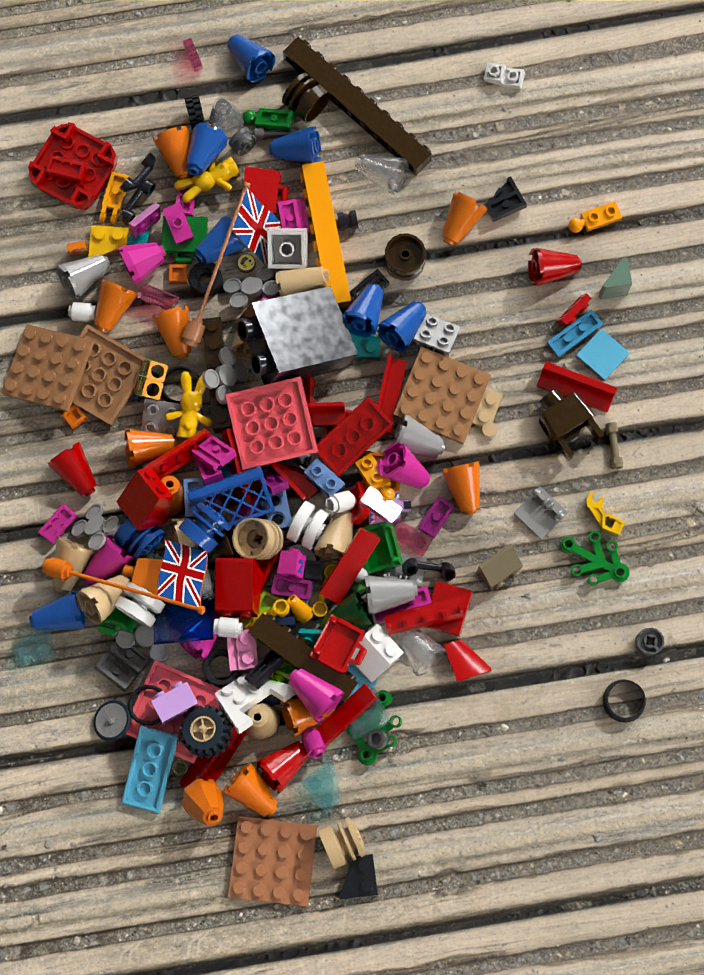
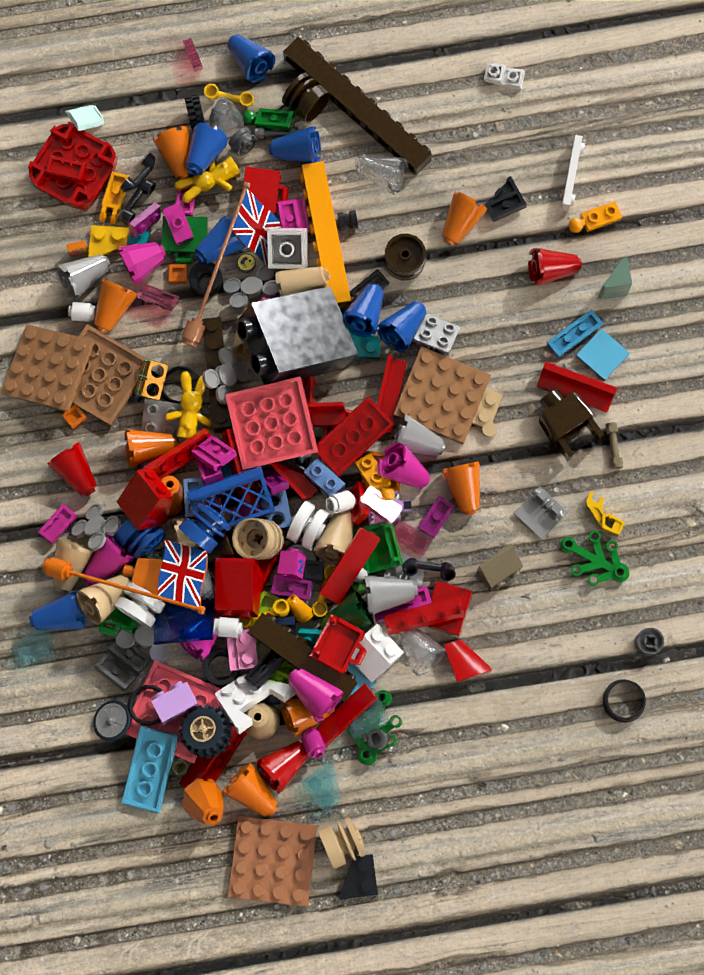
(85, 117): none -> light aqua piece
(171, 327): orange cone -> none
(212, 93): none -> yellow bar
(568, 316): red plate -> none
(569, 198): none -> white plate

